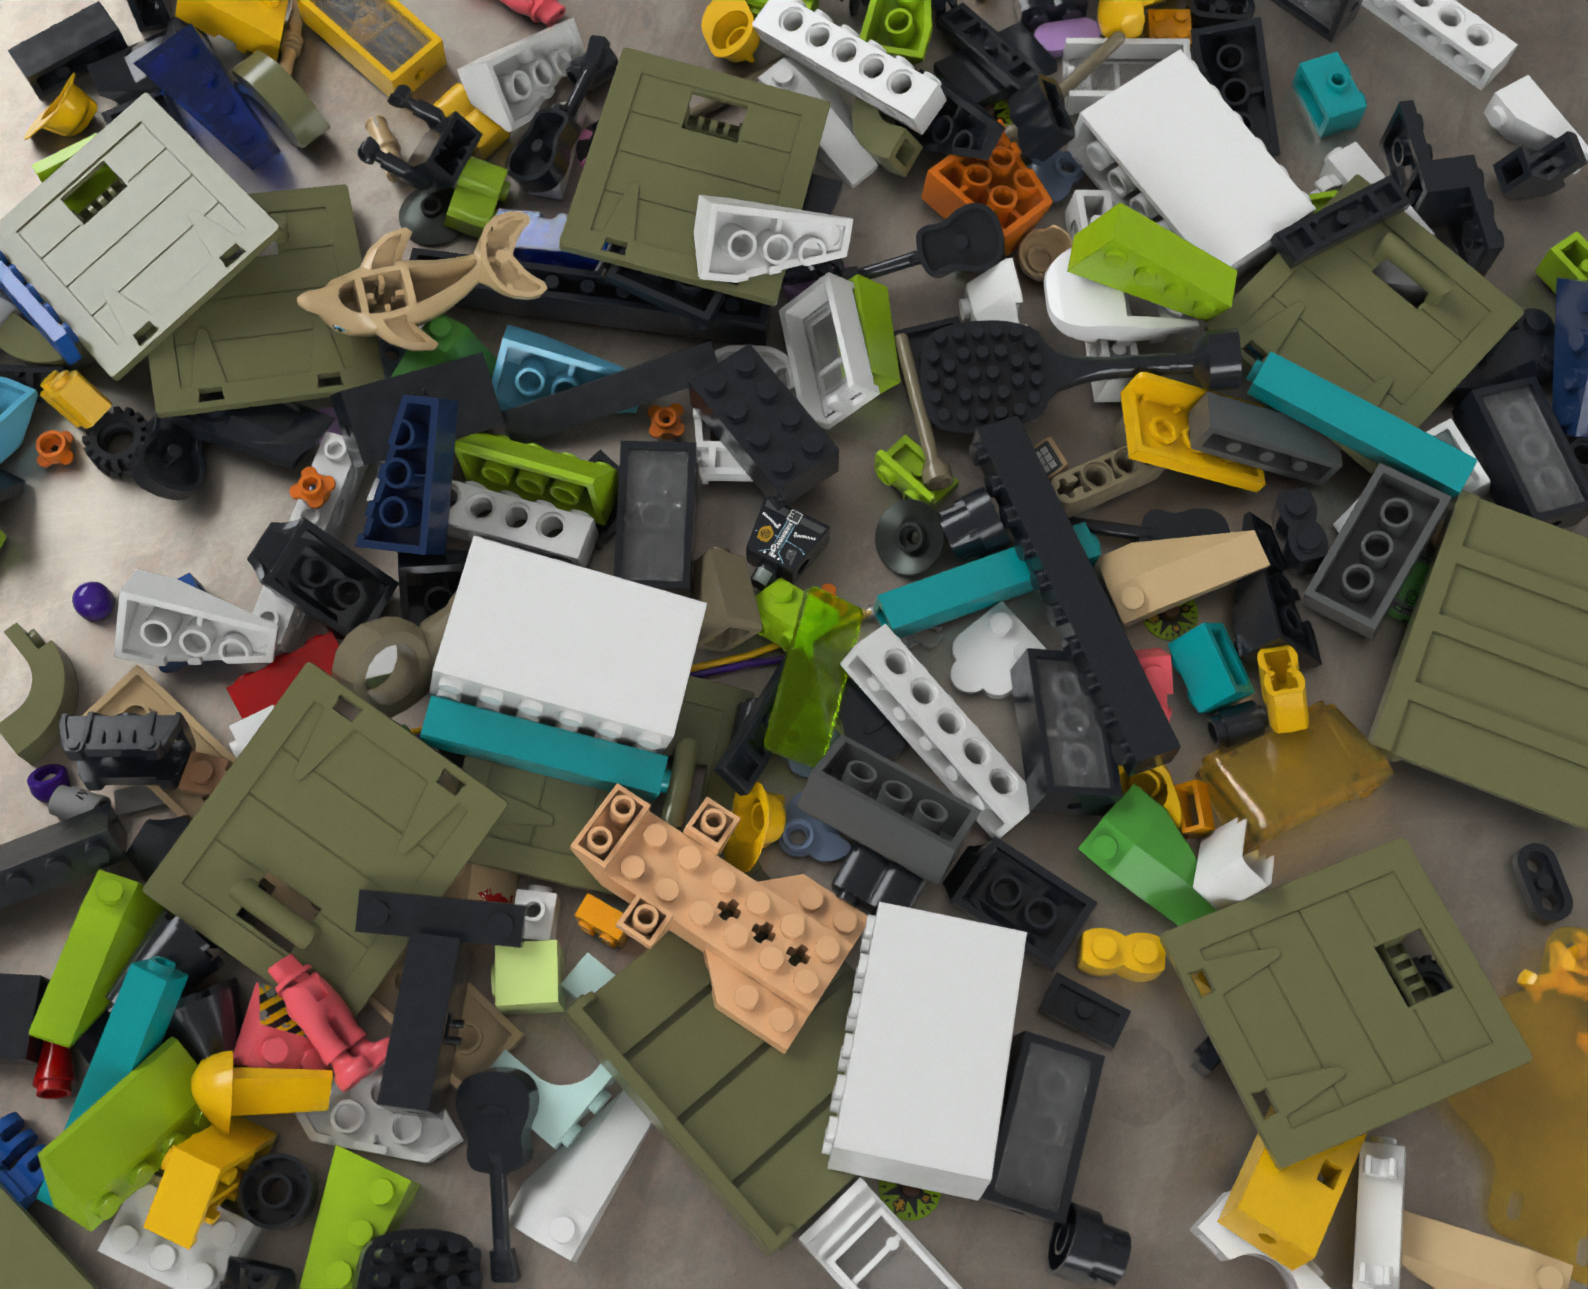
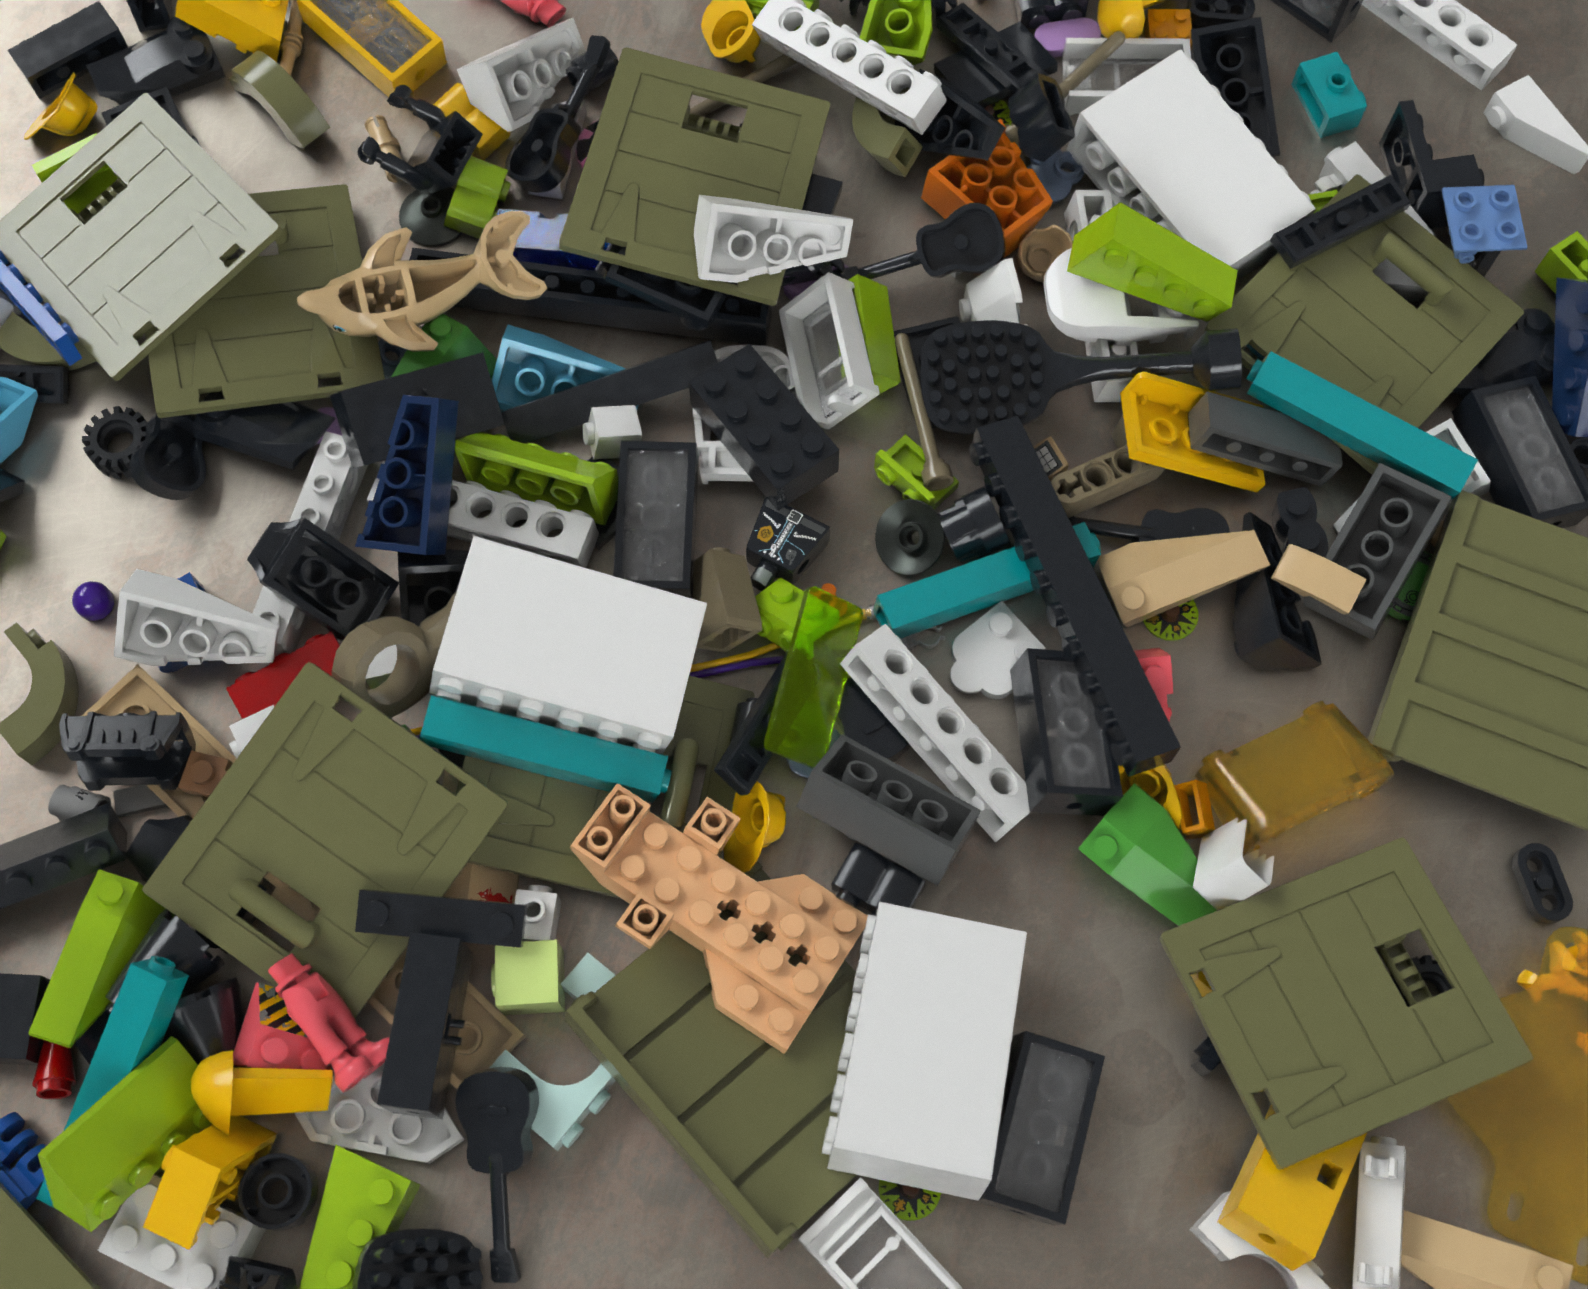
(44, 789): dark purple piece -> none
(48, 441): orange plate -> none
(74, 398): yellow brick -> none
(202, 86): clear blue wedge -> none
(313, 498): orange plate -> none
(575, 1185): white wedge -> none
(600, 919): light orange piece -> none
(609, 427): none -> white brick
(669, 430): orange plate -> none
(821, 839): sand blue plate -> none
(838, 145): white wedge -> none
(1014, 892): black slope -> none
(1084, 1011): black plate -> none
(1088, 1249): black piece -> none
(1108, 952): yellow brick -> none
(1210, 668): teal brick -> none
(1237, 724): black brick -> none
(1283, 689): yellow brick -> none
(1319, 578): none -> tan slope
(1483, 220): none -> medium blue hinge
(1539, 173): black brick -> none

